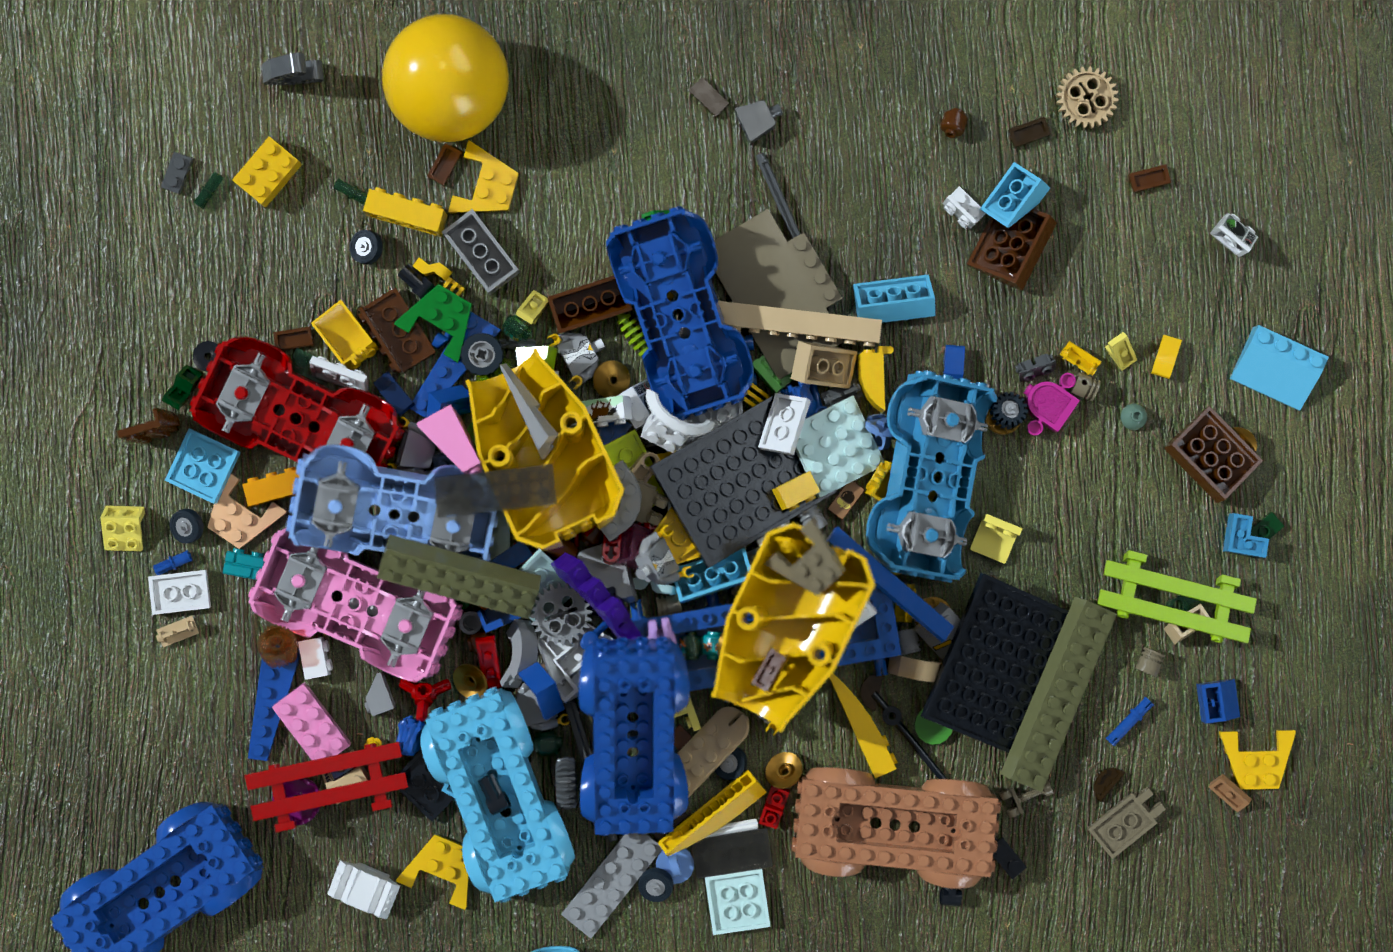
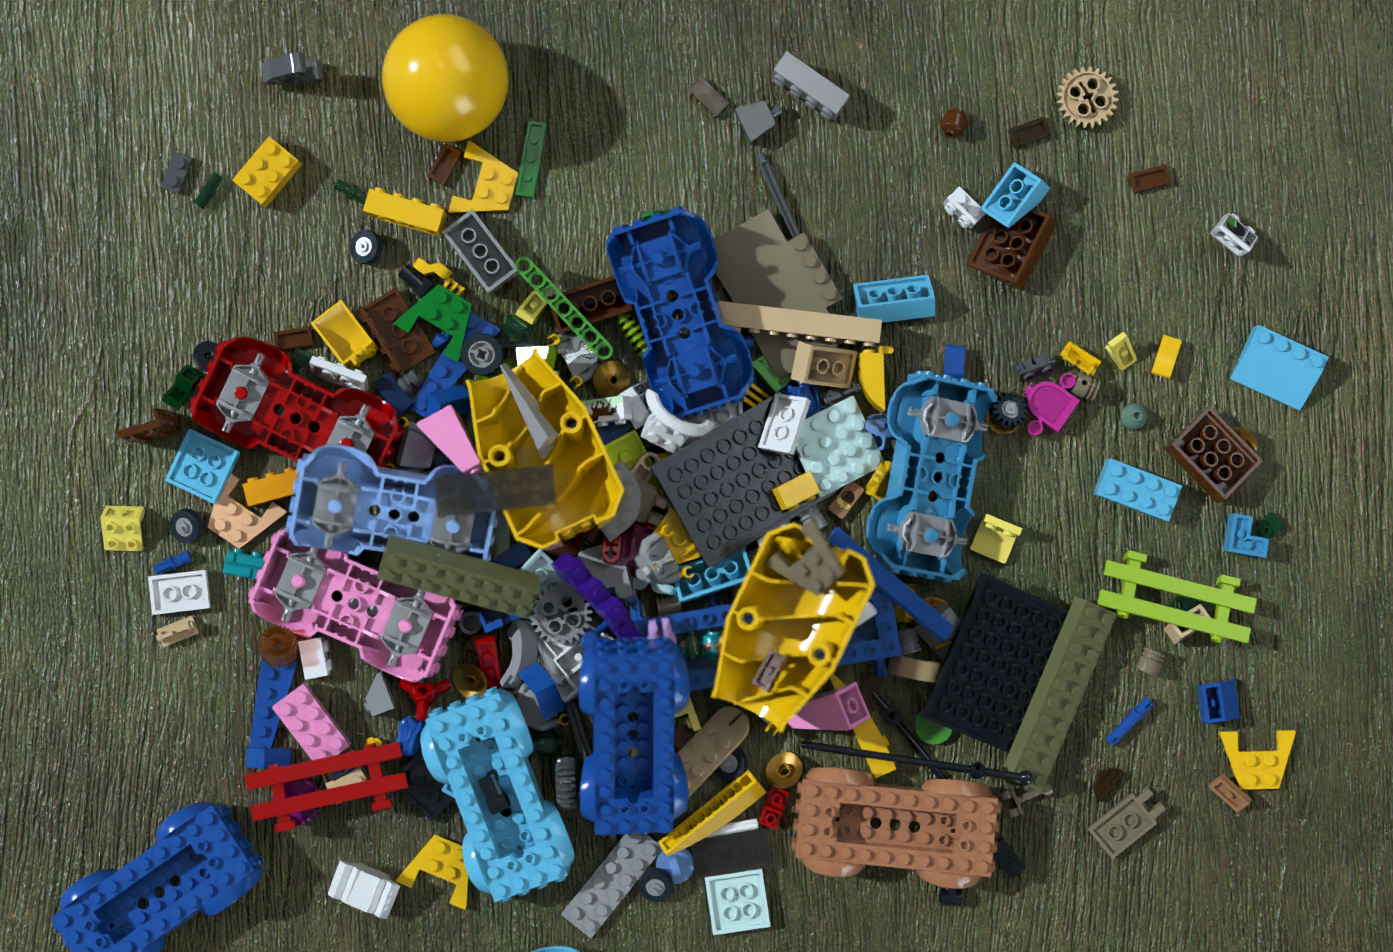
(268, 756): none -> blue slope
(409, 382): none -> dark grey wheel
(531, 159): none -> green tile
(557, 301): none -> bright green beam
(810, 86): none -> light grey brick
(833, 710): none -> bright pink slope
(1024, 777): none -> black bar
(1137, 490): none -> medium azure brick

